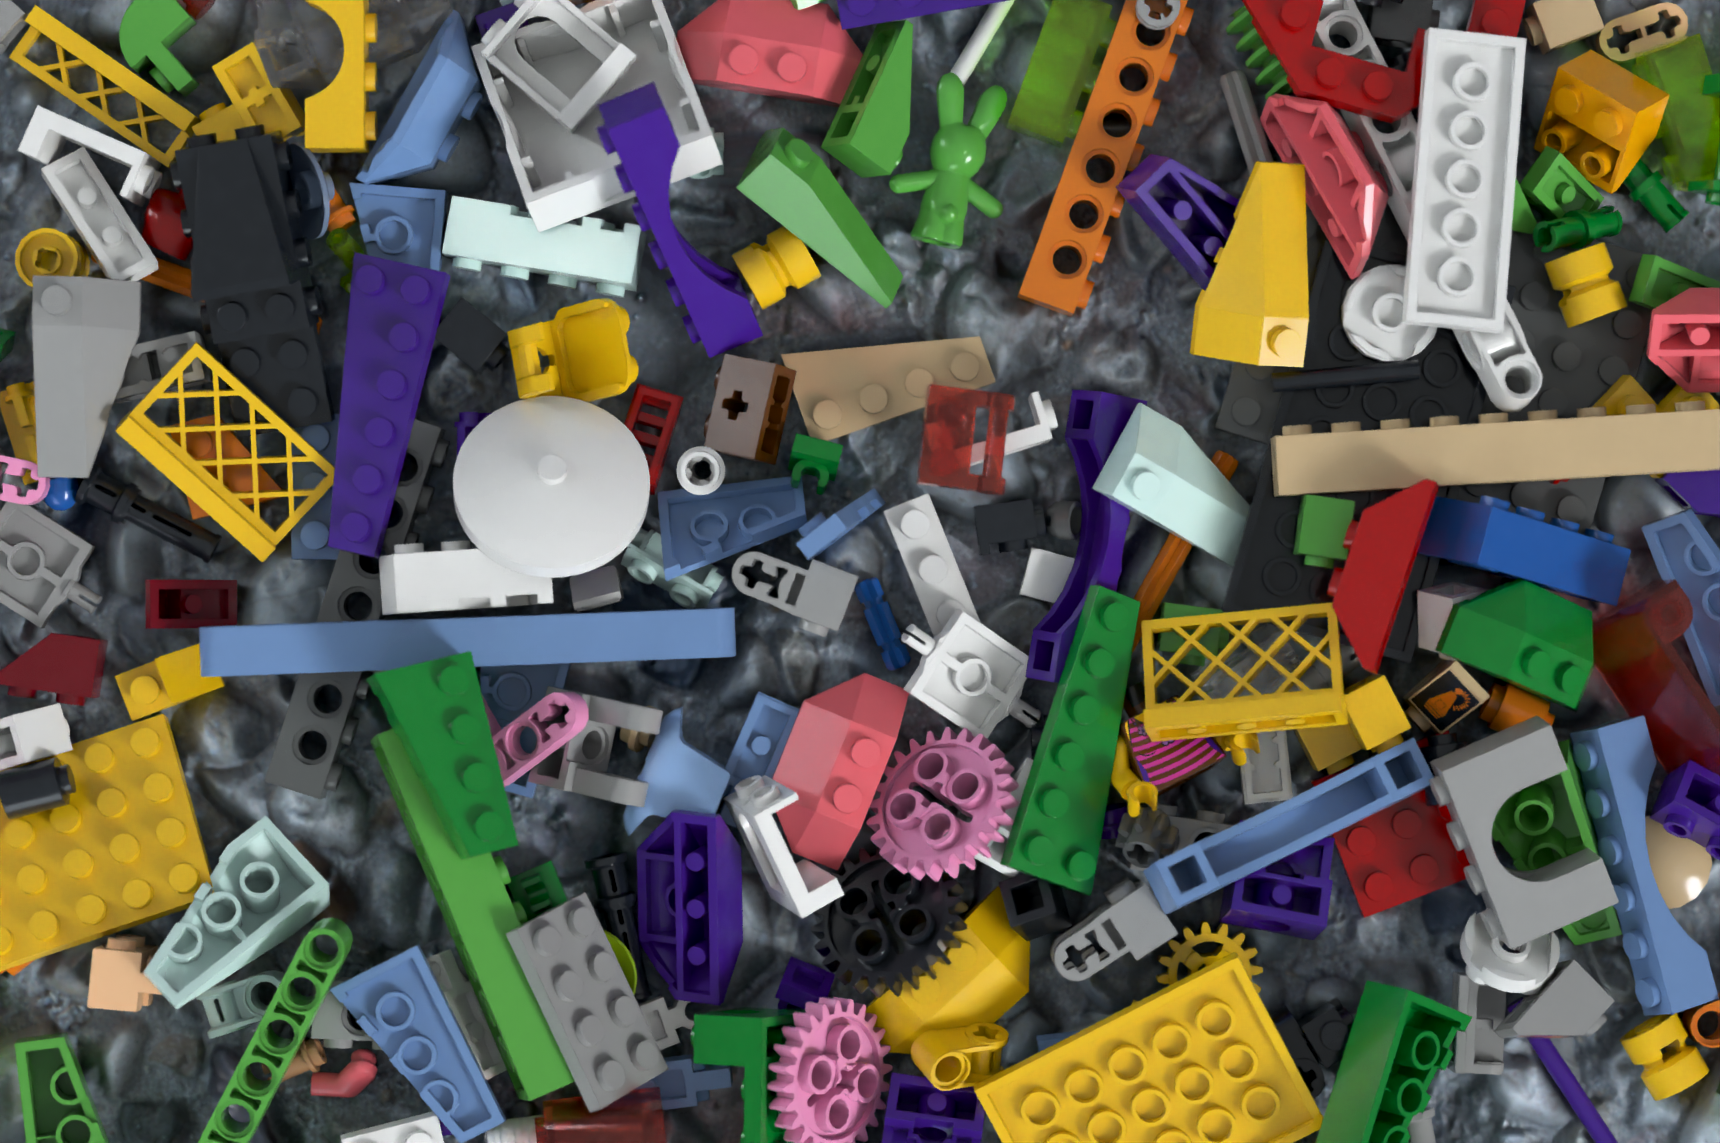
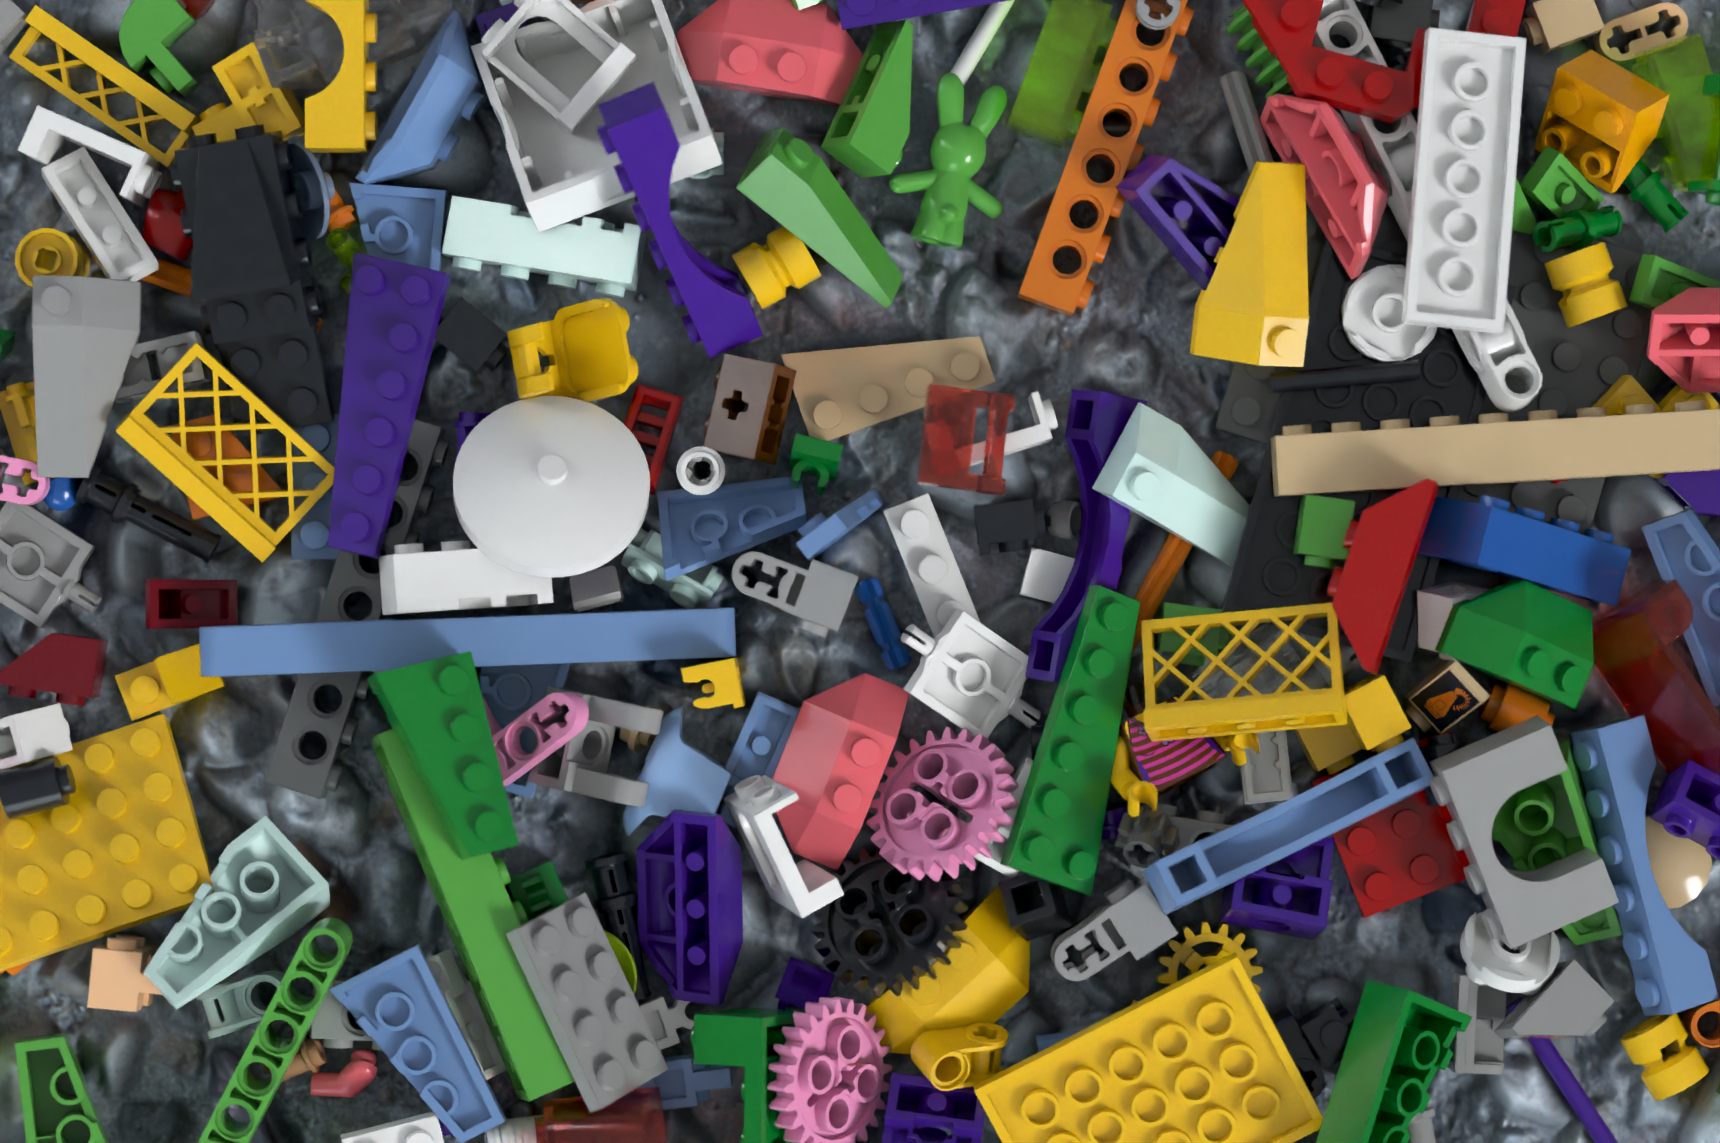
(724, 683): none -> yellow hinge

